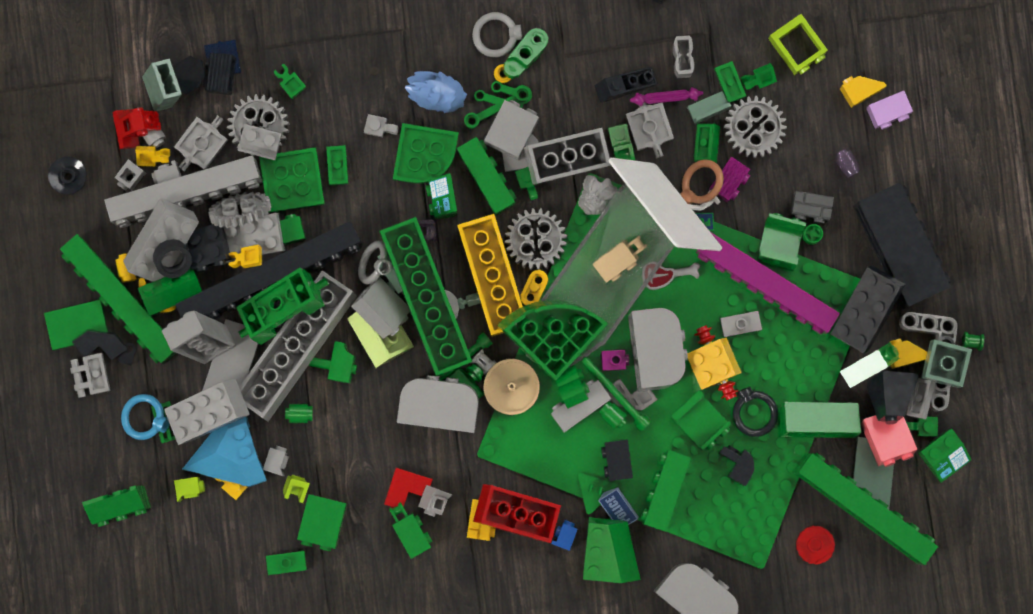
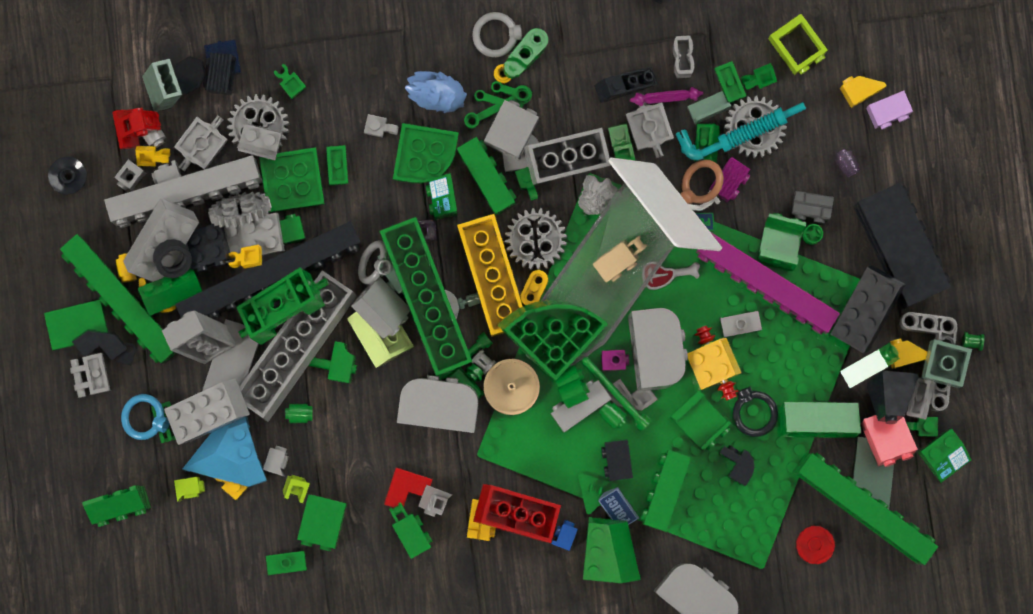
(740, 135): none -> teal piece

